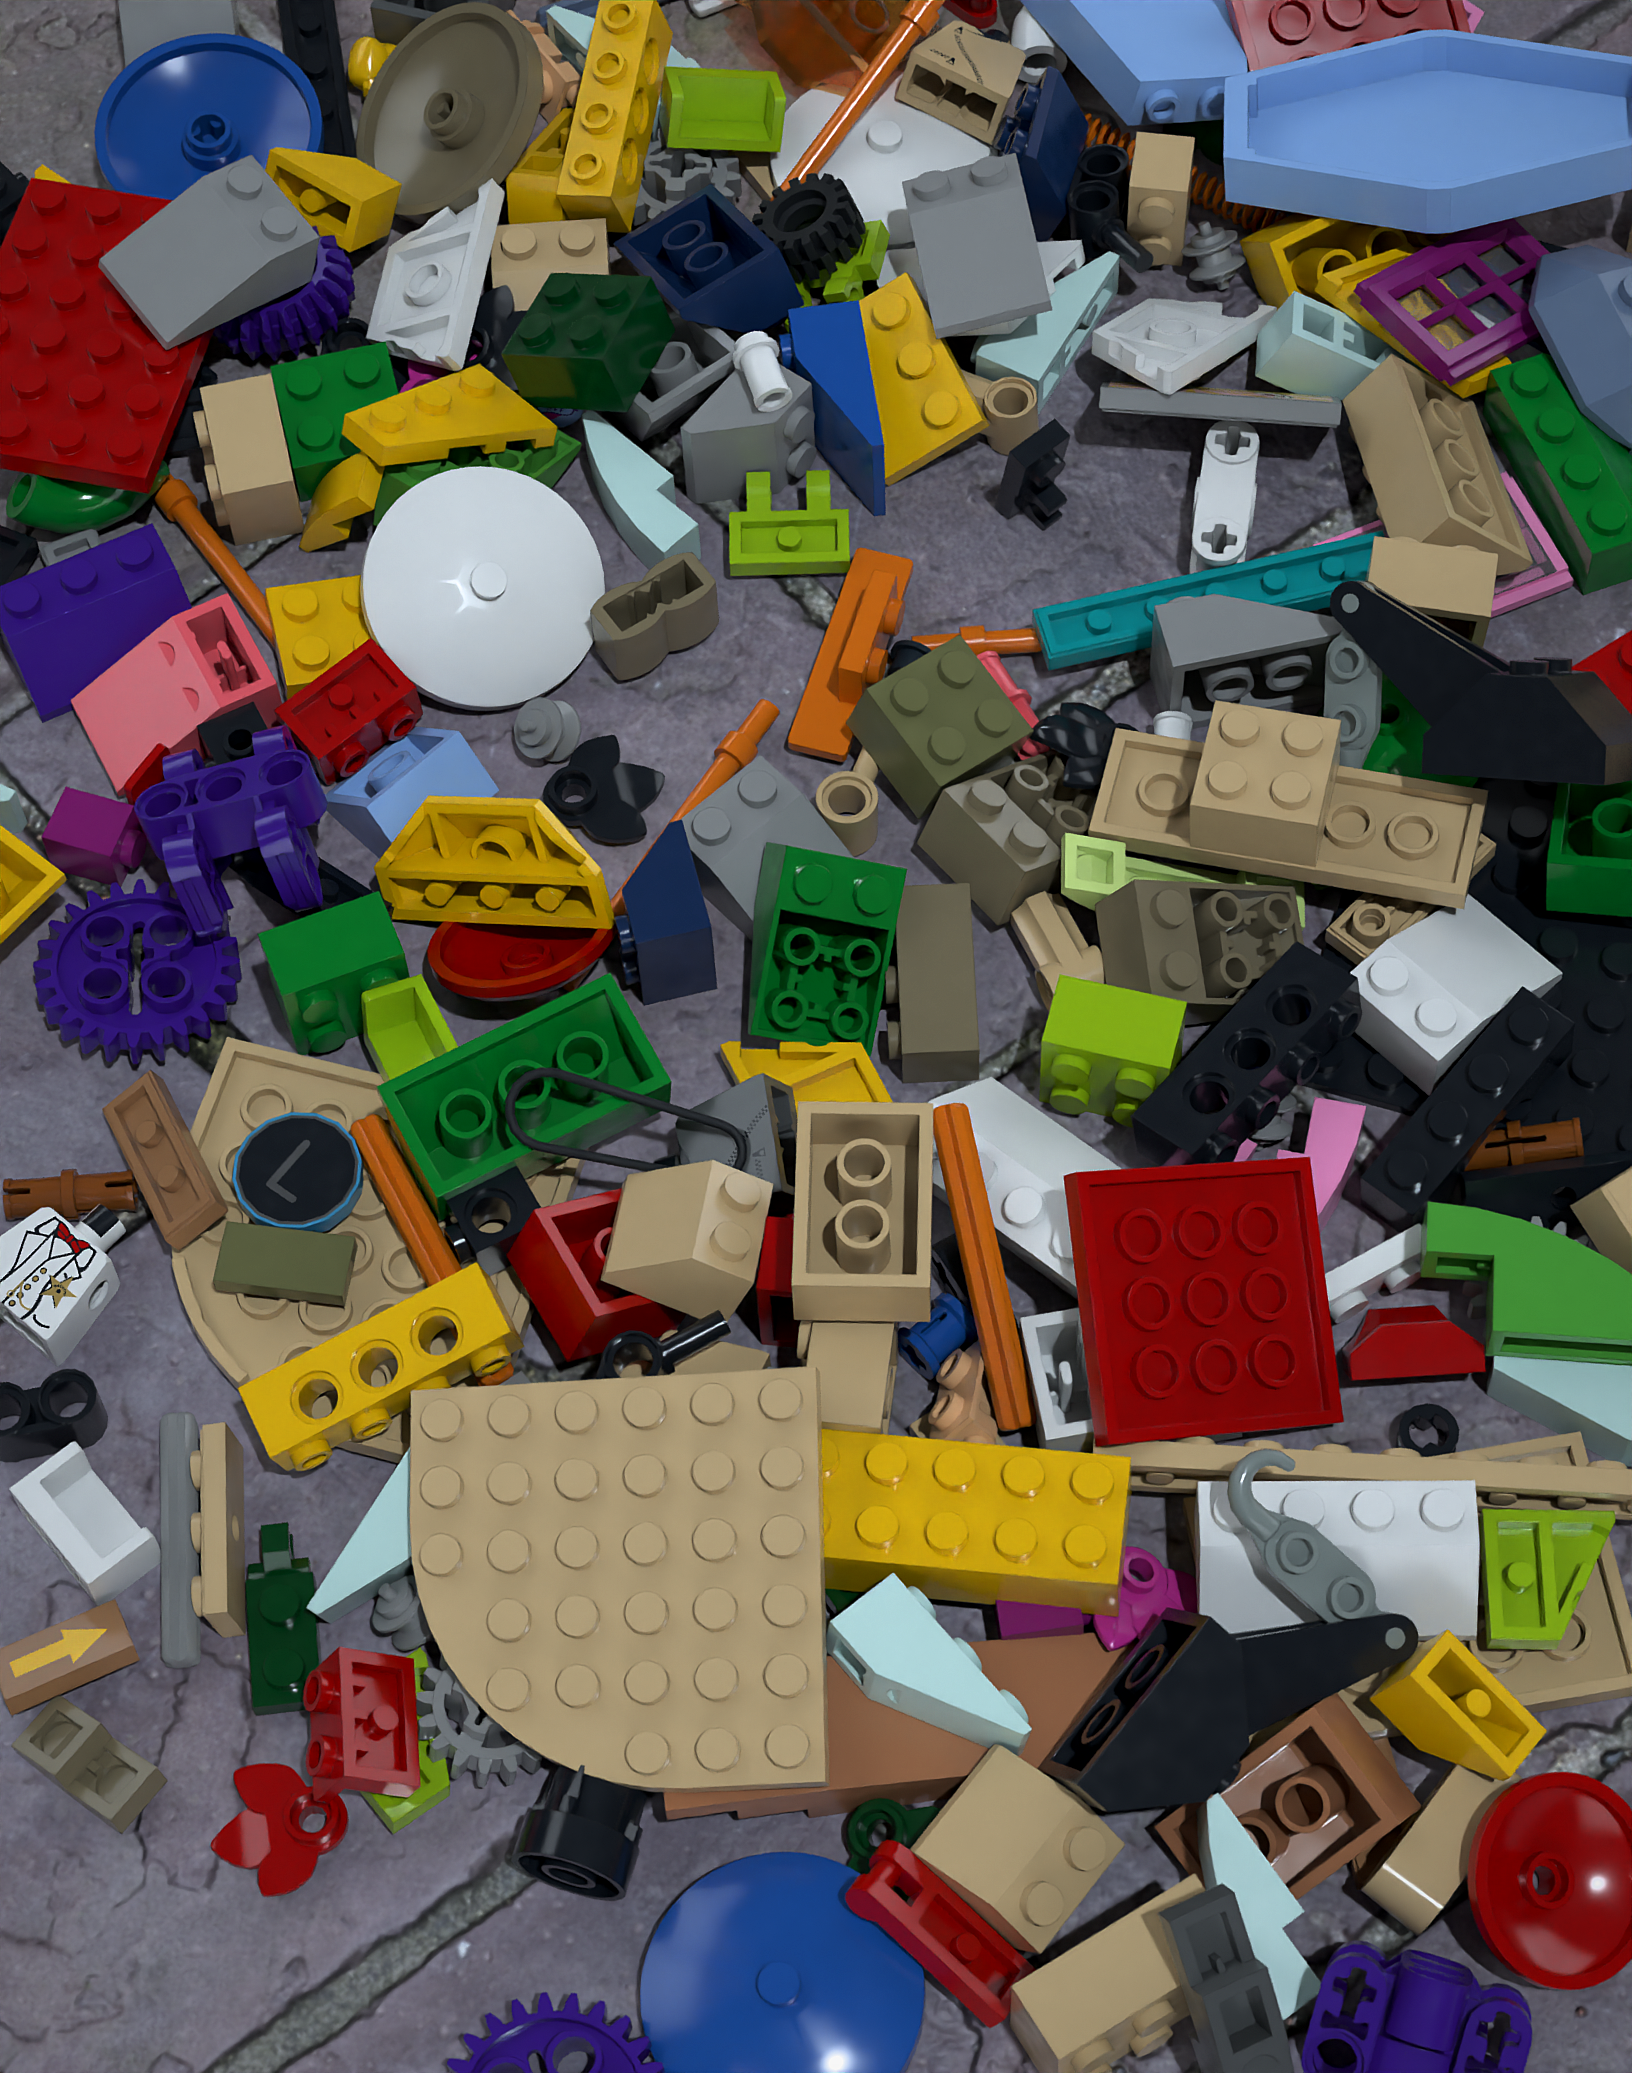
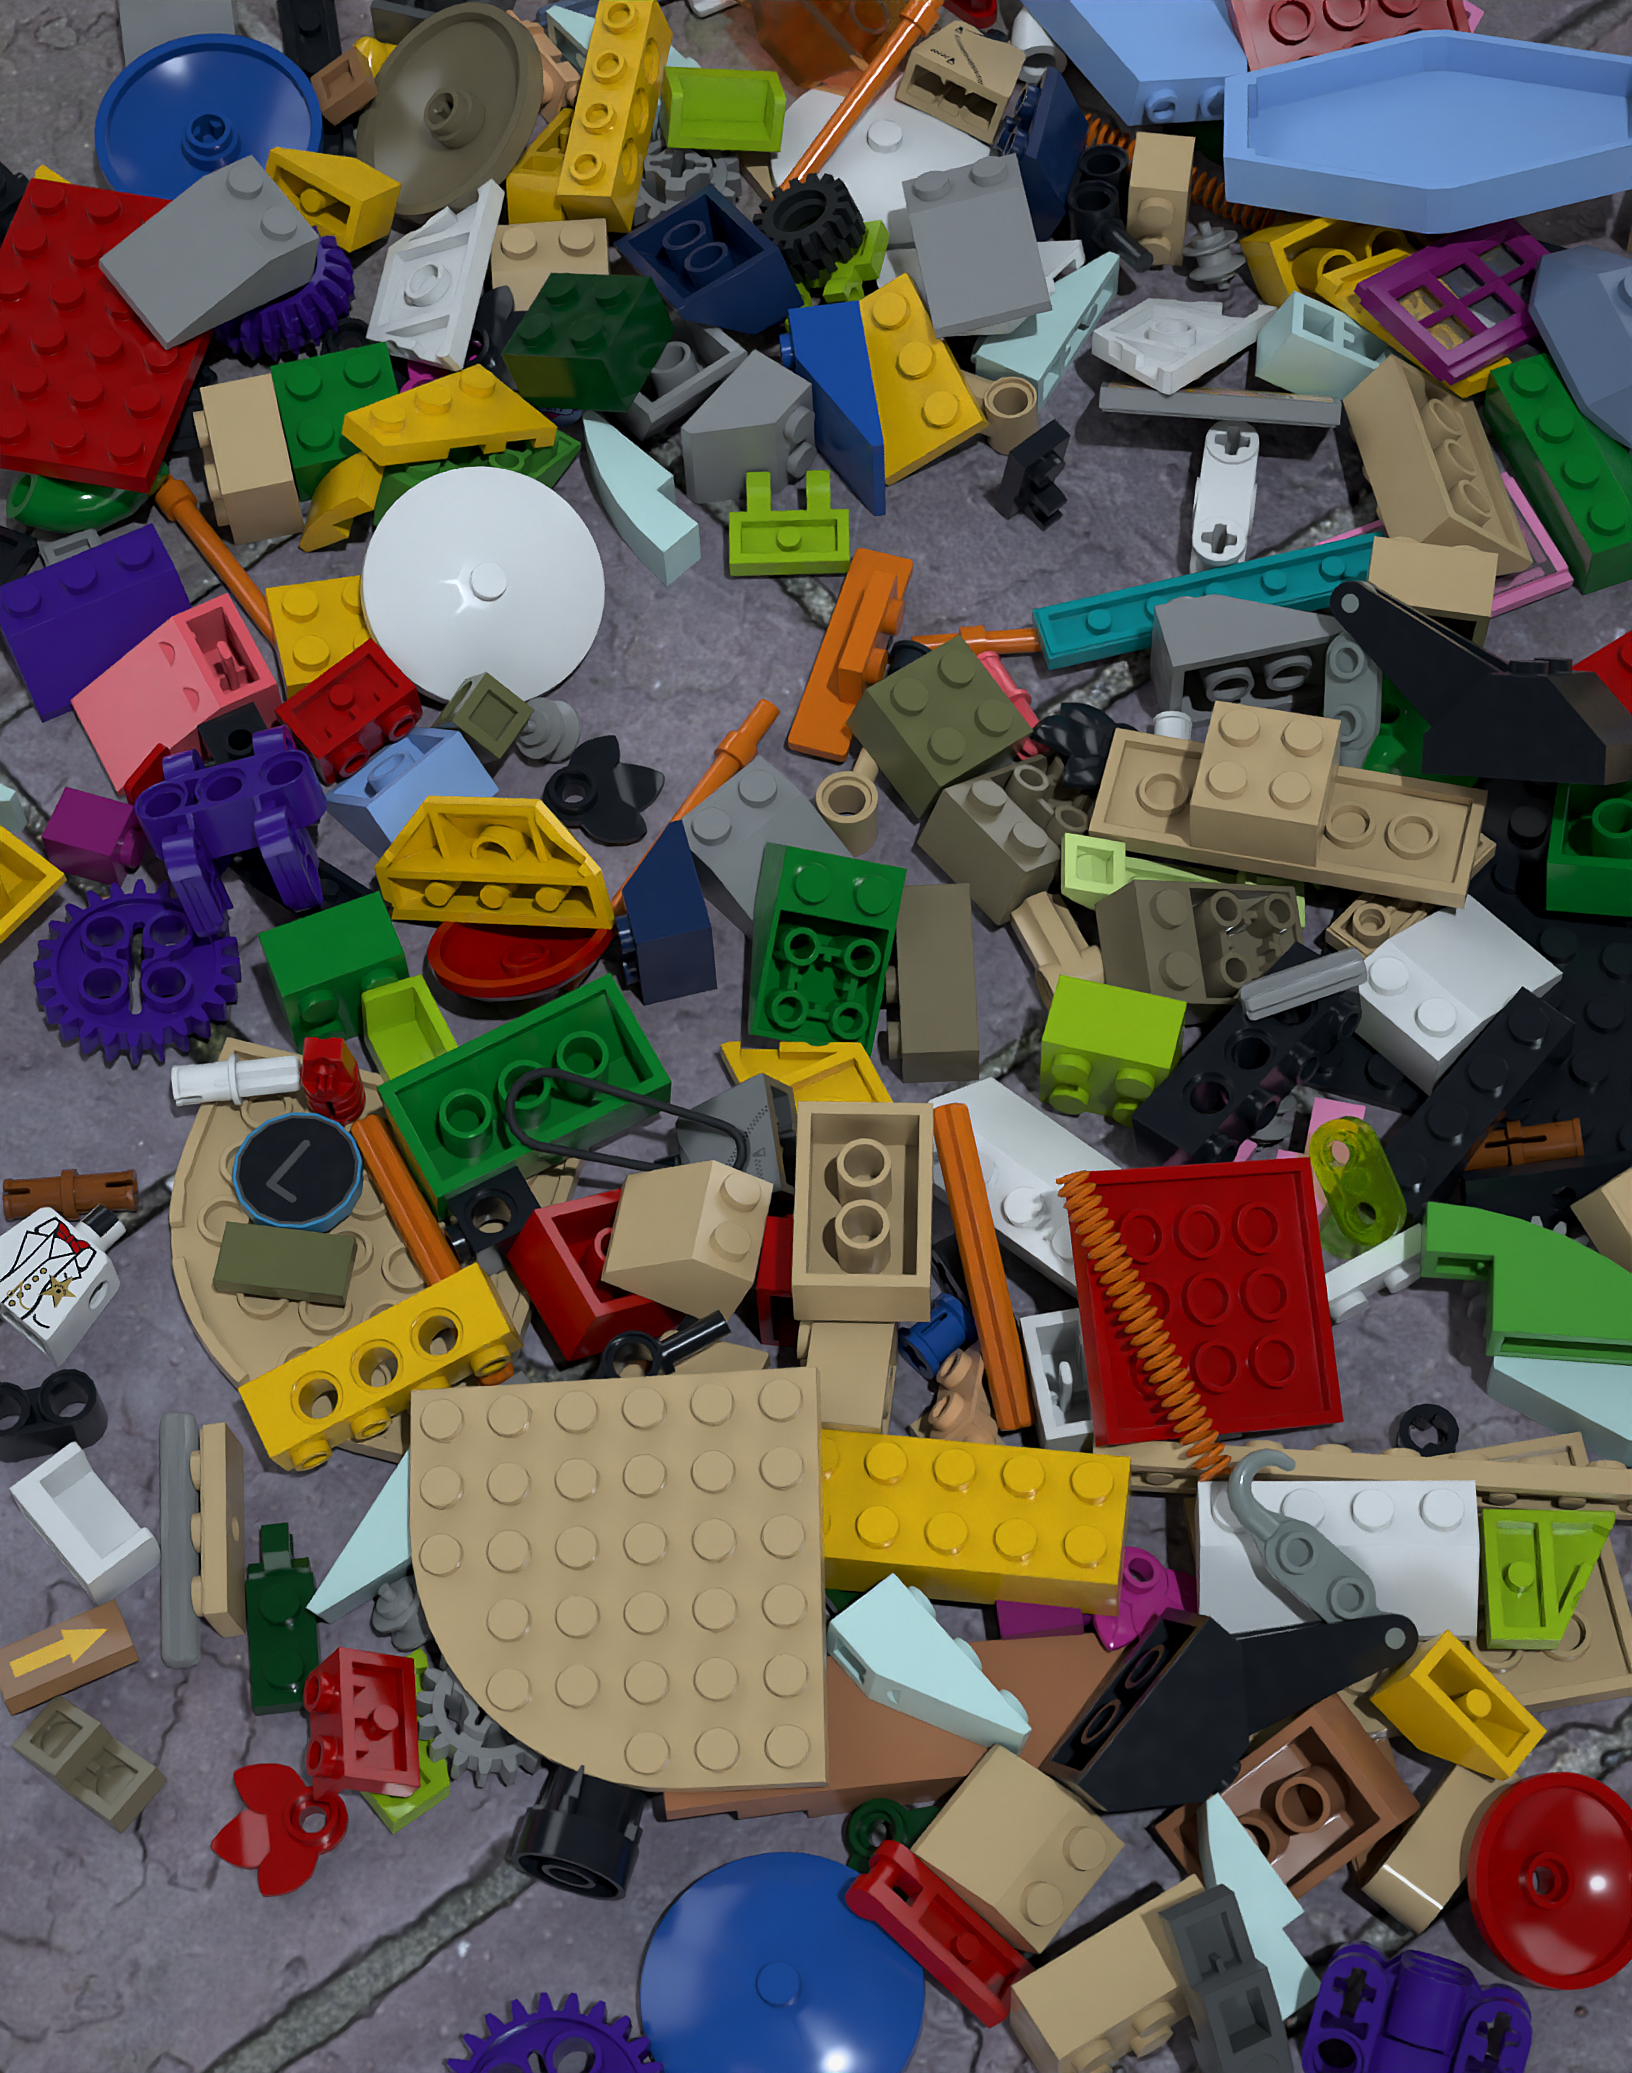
(165, 1160): medium nougat tile -> none
(234, 1079): none -> white axle
(333, 1076): none -> red hinge
(344, 86): none -> medium nougat plate
(485, 716): none -> olive brick
(650, 617): dark tan brick -> none
(757, 358): white pin -> none
(1142, 1323): none -> orange piece
(1303, 983): none -> light grey axle
(1362, 1179): none -> clear neon green plate
(1409, 1345): red slope -> none

